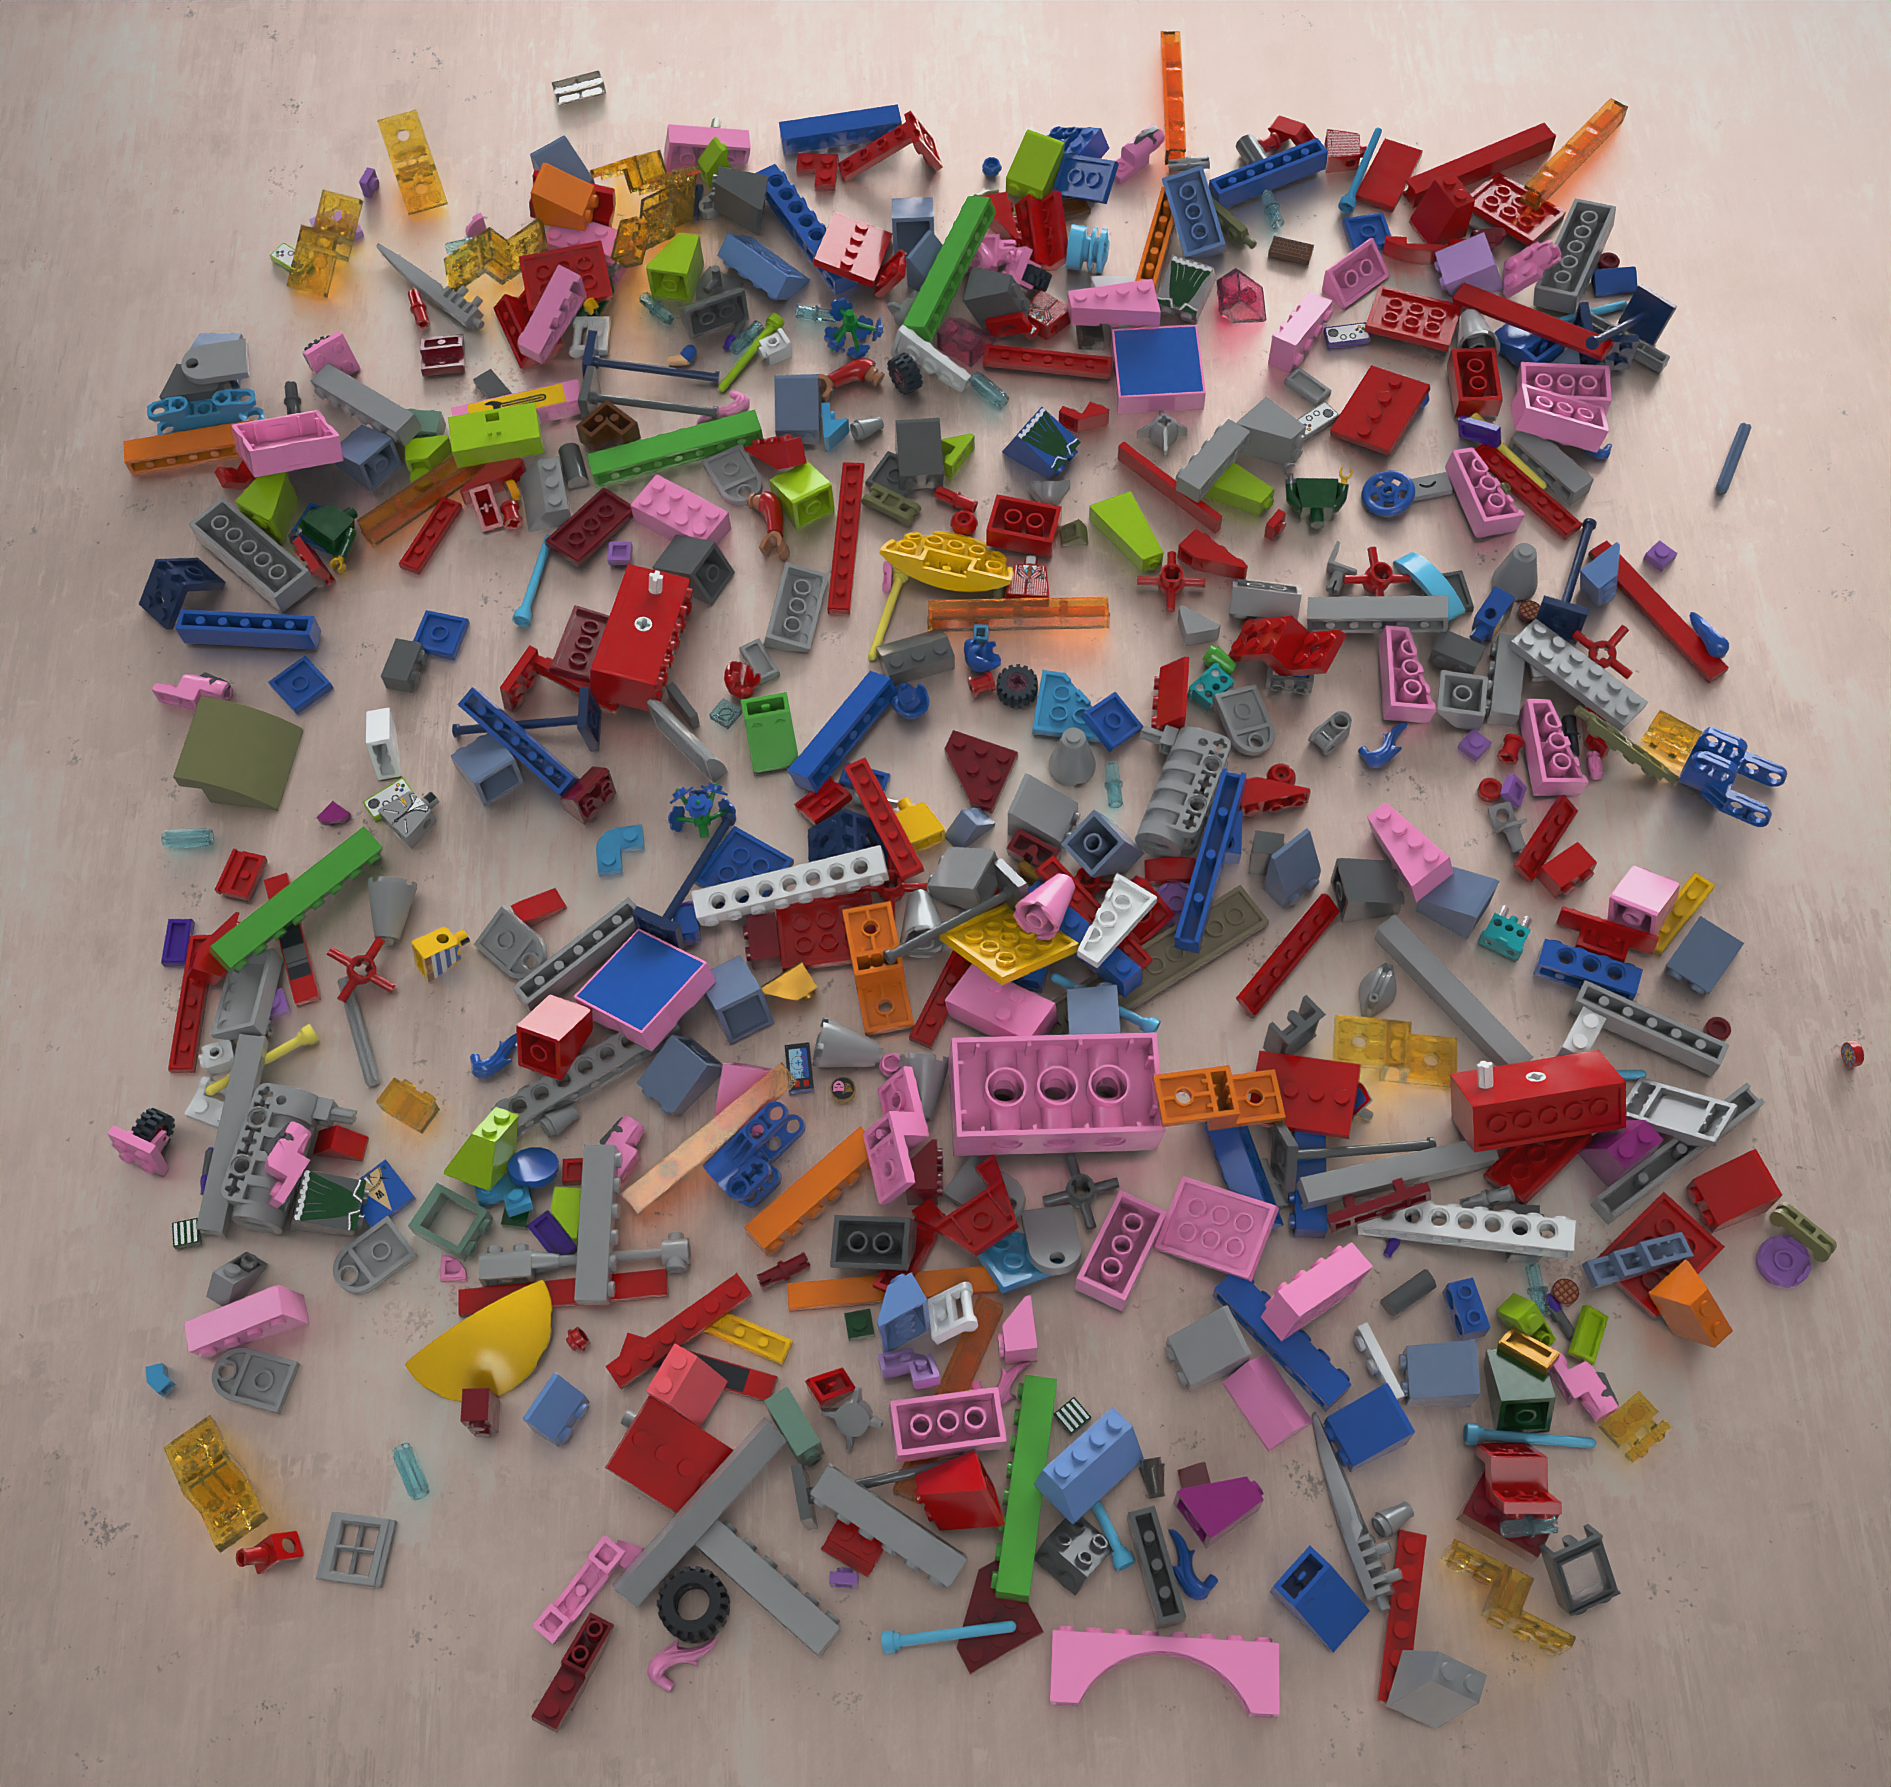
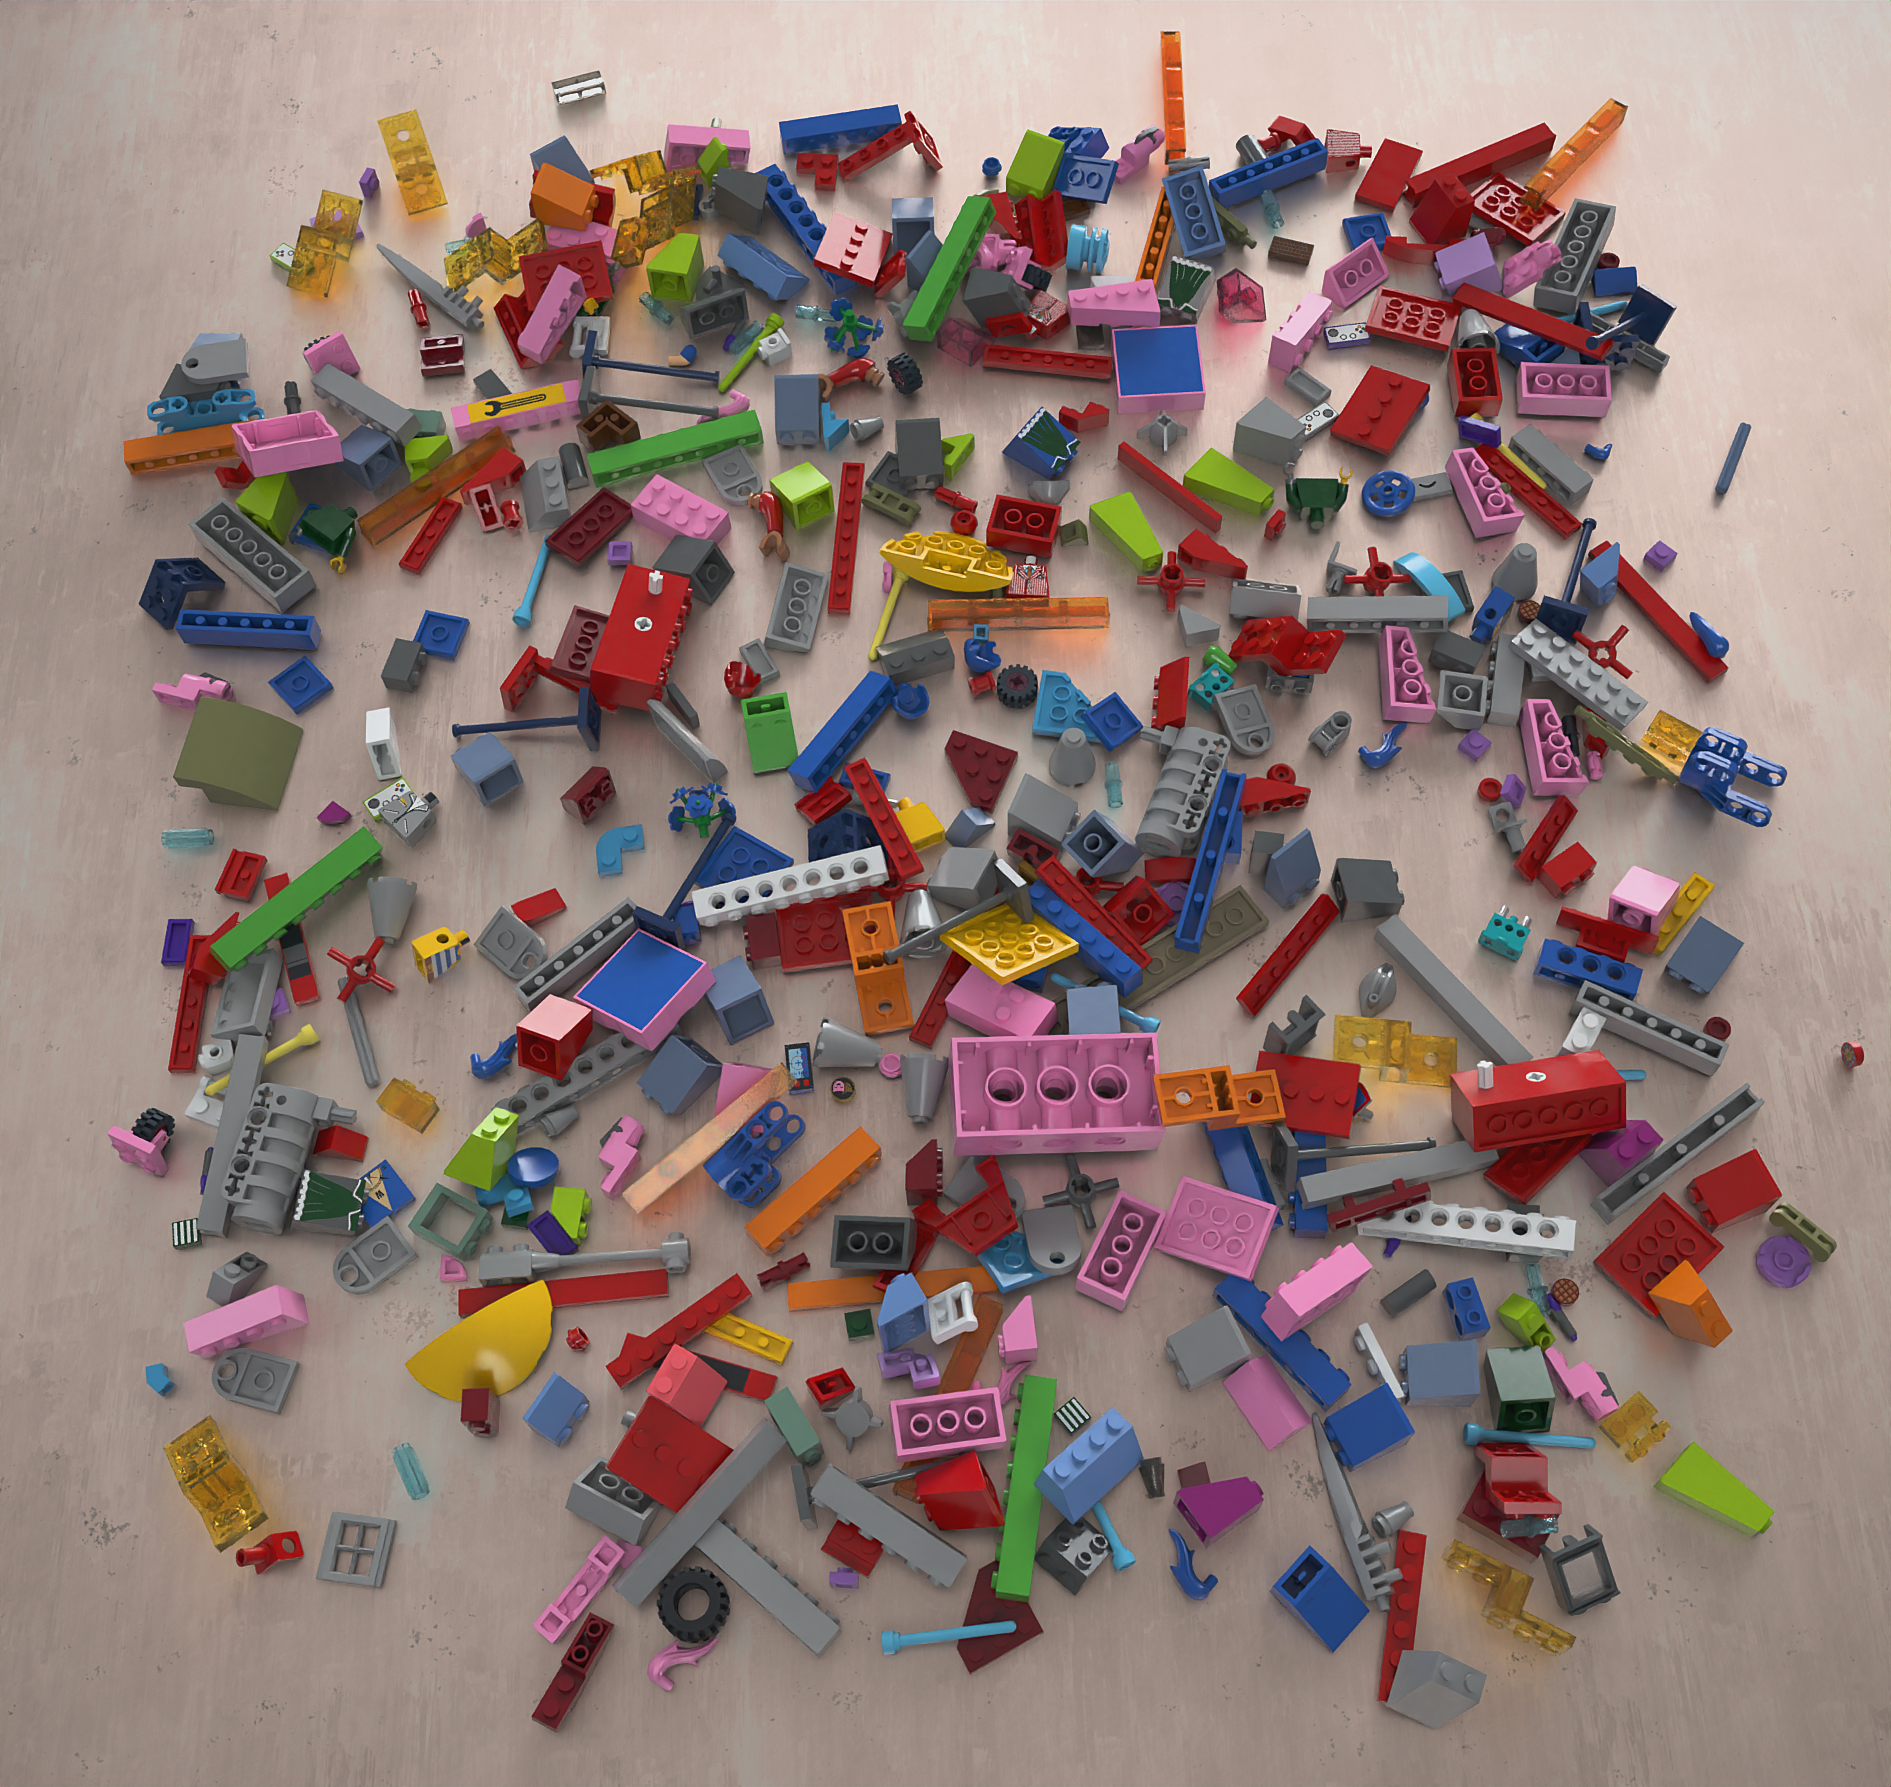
(286, 1160): bright pink plate -> none
(314, 562): red plate -> none
(496, 435): lime brick -> none
(512, 490): light orange tile -> none
(518, 741): blue brick -> none
(572, 1171): red tile -> none
(597, 1225): light grey brick -> none
(612, 1503): none -> light grey slope
(725, 713): clear light blue tile -> none
(779, 453): red slope -> none
(792, 984): slope -> none
(895, 1135): bright pink bracket -> none
(930, 359): white wing -> none
(988, 389): clear light blue piece -> none
(1045, 907): bright pink cone -> none
(1120, 912): white wing -> none
(1156, 1567): dark grey brick -> none
(1212, 460): light grey brick -> none
(1245, 1666): bright pink arch -> none
(1348, 201): dark azure piece -> none
(1410, 852): bright pink wedge -> none
(1459, 901): sand blue slope -> none
(1489, 1198): light grey pin -> none
(1511, 748): red bush -> none
(1528, 1350): pearl gold tile -> none
(1559, 418): bright pink brick -> none
(1588, 1334): lime tile -> none
(1637, 1260): sand blue slope -> none
(1679, 1112): light grey slope -> none
(1713, 1490): none -> lime slope

